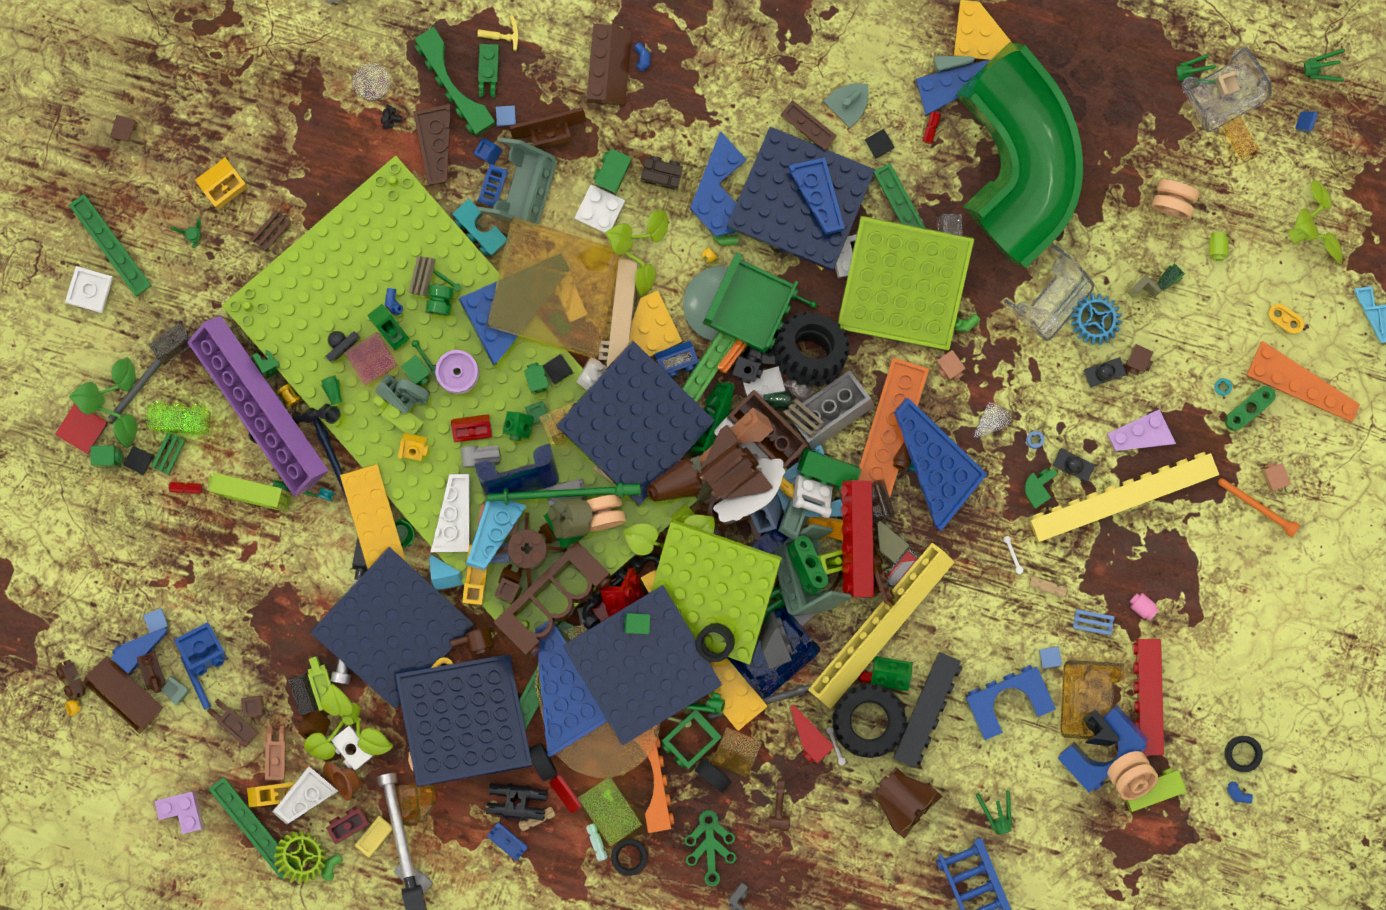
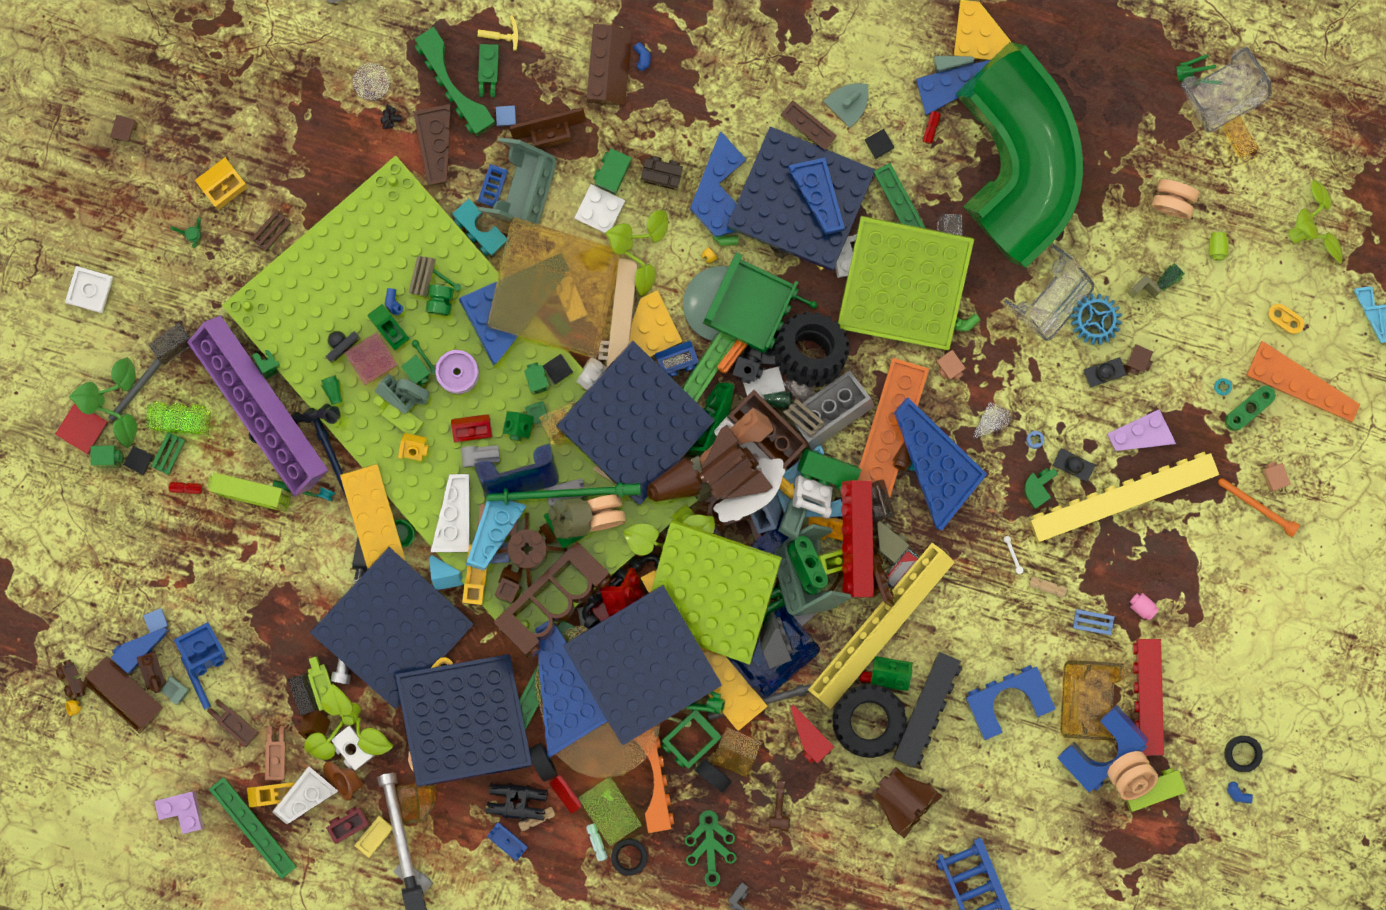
(110, 245): green plate -> none
(253, 706): reddish brown panel -> none
(289, 395): yellow bush -> none
(315, 856): lime gear -> none
(327, 871): bright green arm -> none
(478, 641): reddish brown piece -> none
(488, 151): blue slope -> none
(637, 623): green panel -> none
(707, 654): black tyre -> none
(841, 761): white hinge -> none
(1001, 824): green plant -> none
(1050, 657): medium blue tile -> none
(1103, 733): black slope -> none
(1227, 83): tan panel -> none
(1306, 121): blue slope -> none
(1313, 67): green plant -> none

